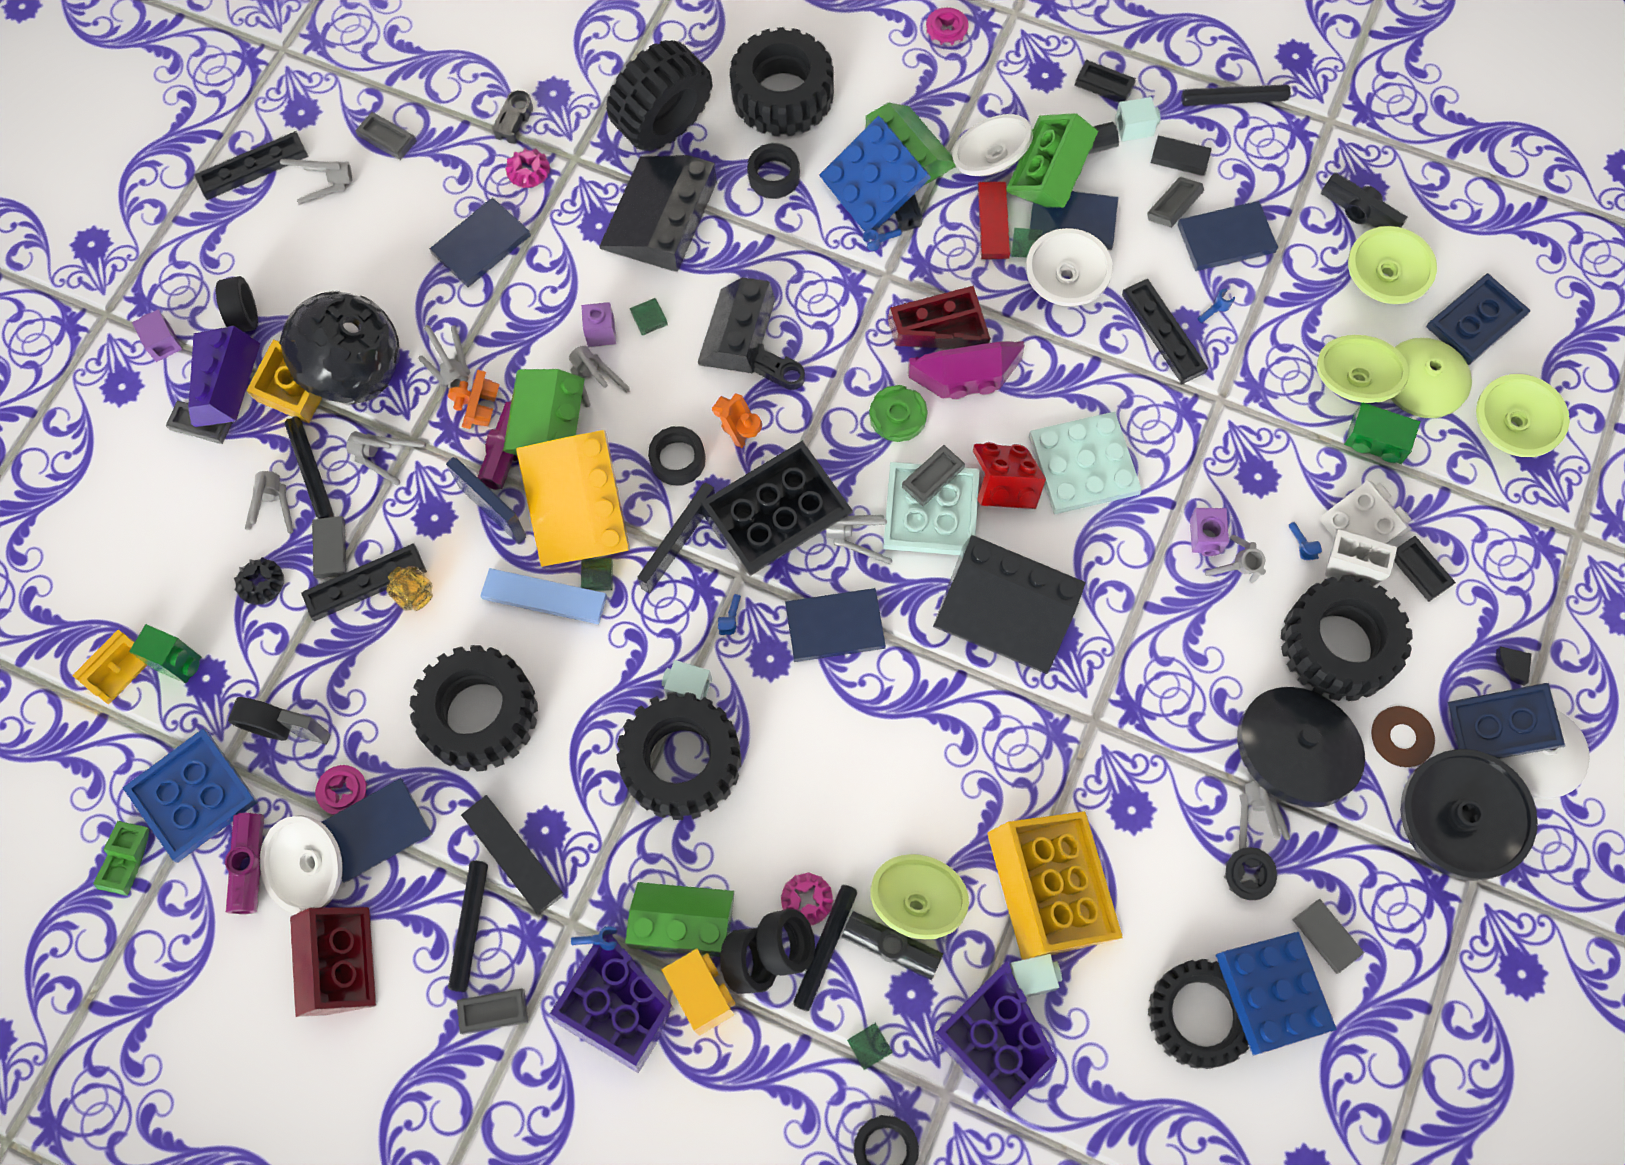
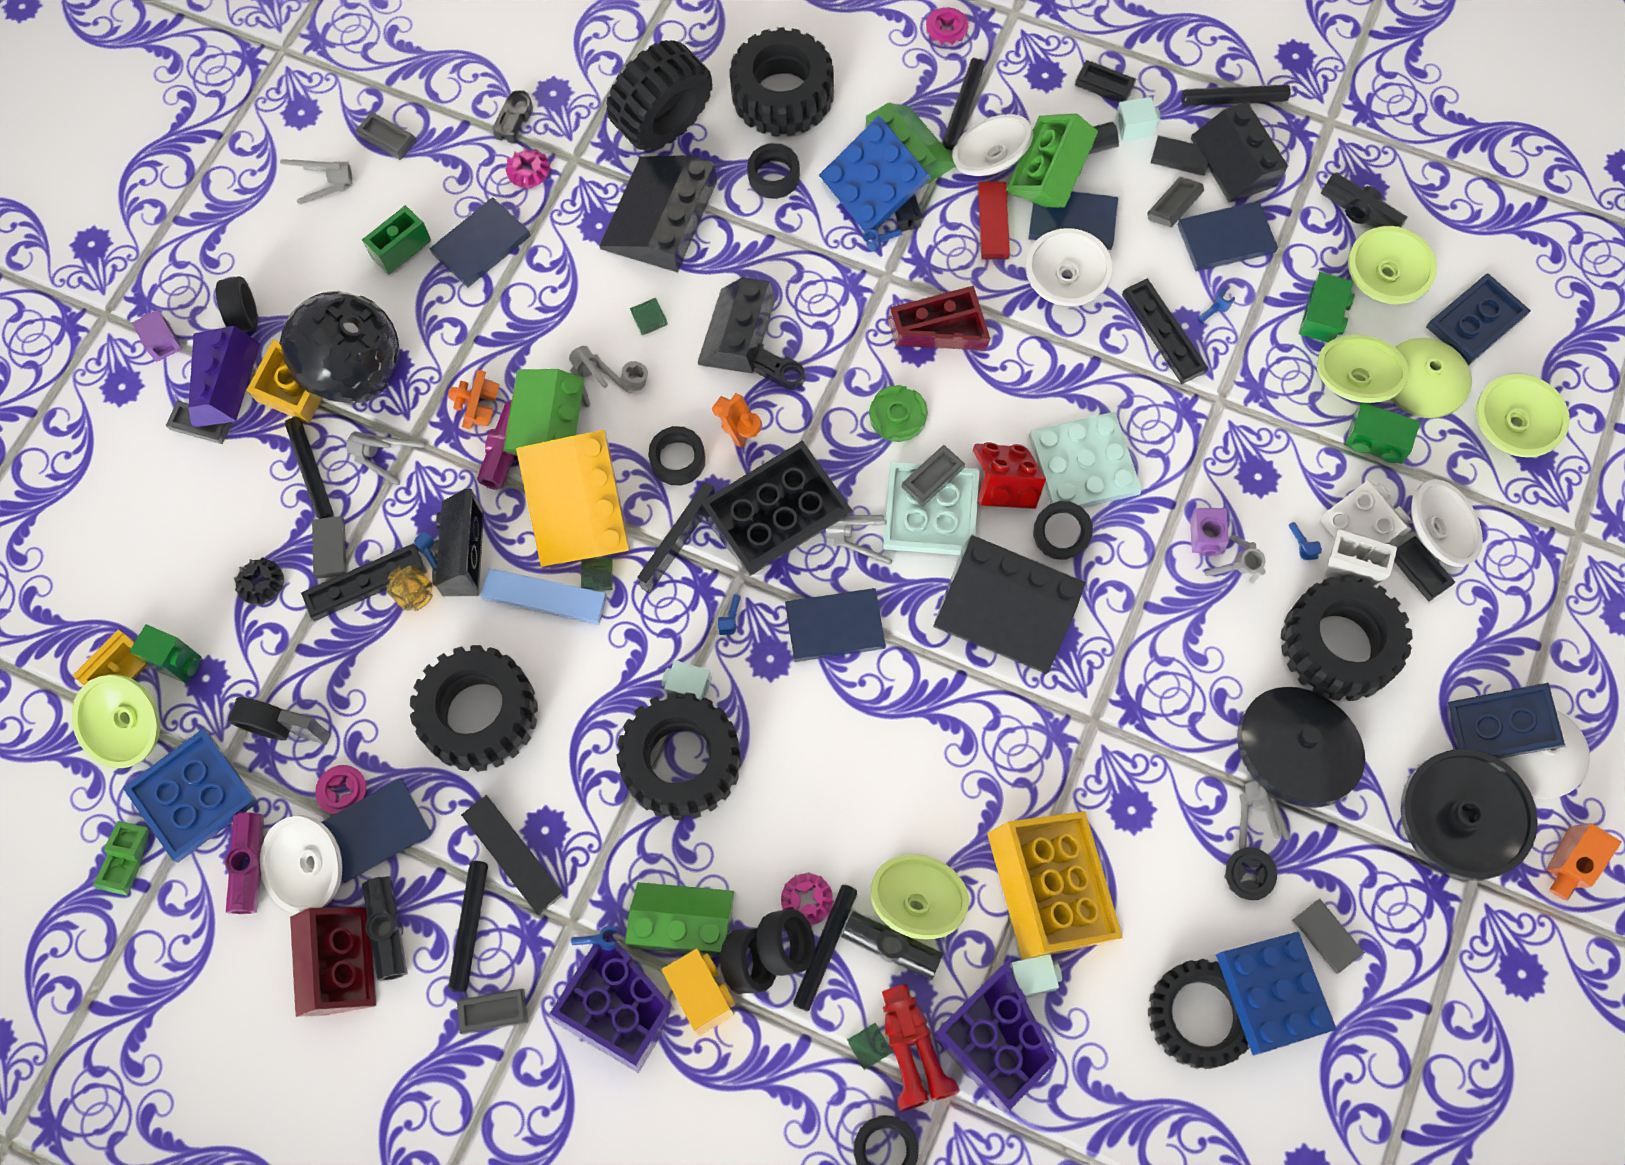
(103, 721): none -> yellowish green dish
(250, 165): black tile -> none
(265, 488): light grey plant -> none
(386, 949): none -> black piece
(396, 239): none -> green brick
(424, 543): none -> blue hand
(451, 371): light grey plant -> none
(459, 545): none -> black slope
(486, 500): dark blue tile -> none
(598, 324): medium lavender brick -> none
(638, 382): none -> light grey bush
(906, 1027): none -> red piece
(963, 103): none -> black axle
(967, 369): magenta wedge -> none
(1023, 241): clear green tile -> none
(1062, 507): none -> black tyre
(1240, 153): none -> black slope
(1326, 308): none -> green brick
(1388, 750): reddish brown piece -> none
(1446, 523): none -> white dish
(1515, 664): black tile -> none
(1581, 858): none -> orange torso

